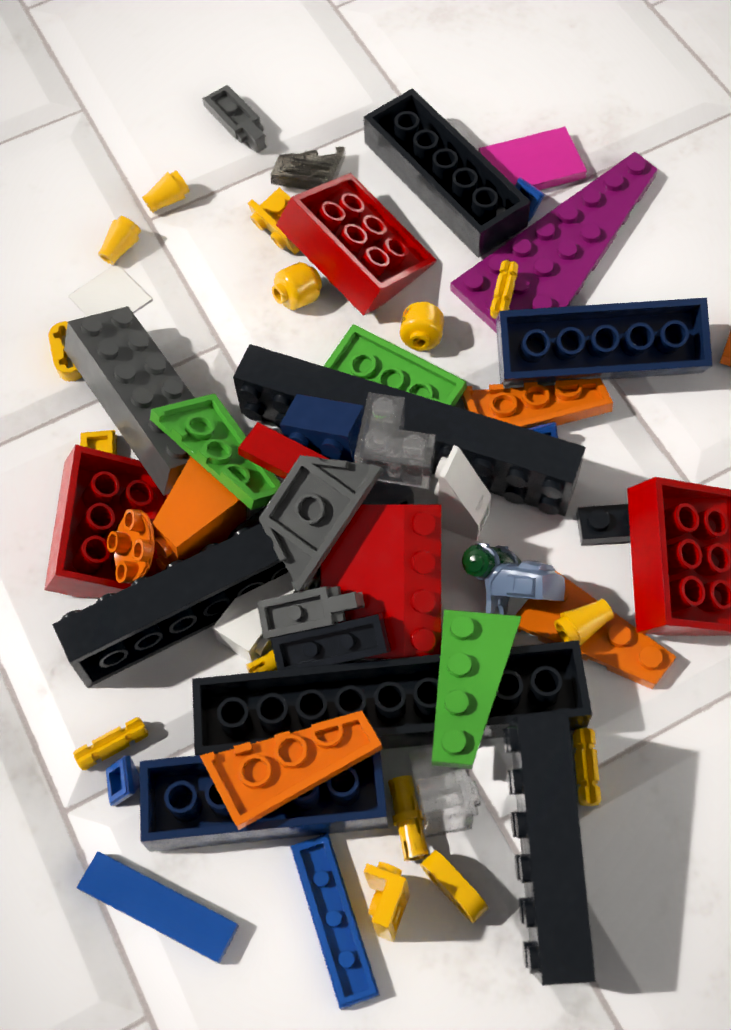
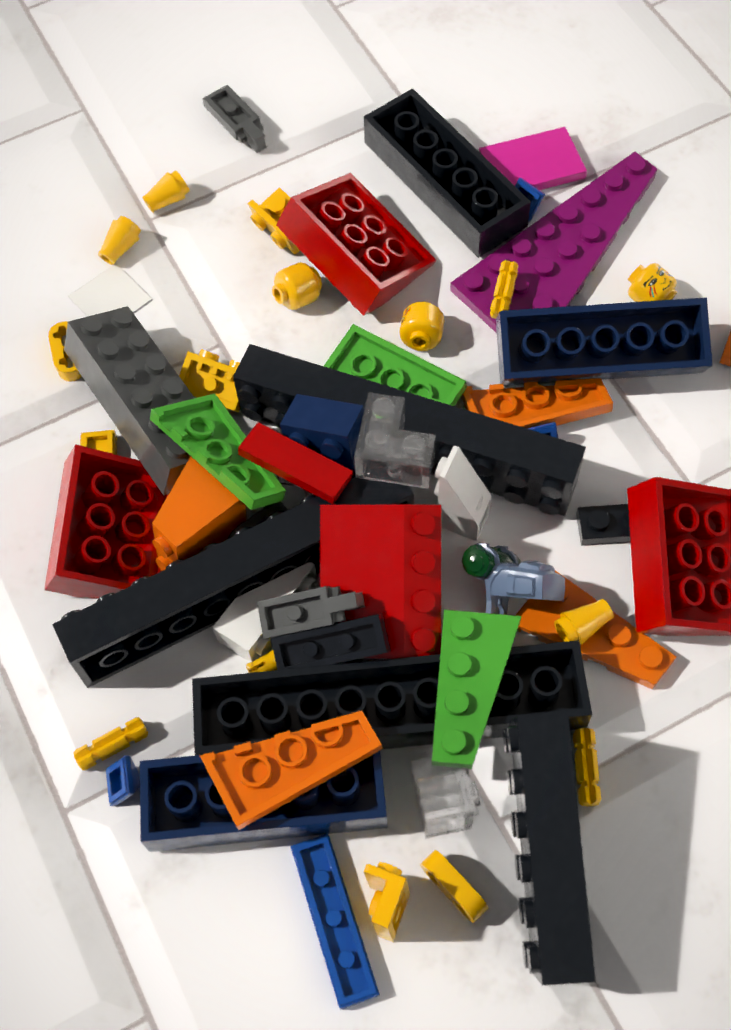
(132, 546): orange dish -> none
(158, 907): blue tile -> none
(207, 376): none -> yellow bracket
(307, 169): clear smoke wing -> none
(314, 511): dark grey wing -> none
(408, 818): yellow pin -> none
(651, 284): none -> yellow head

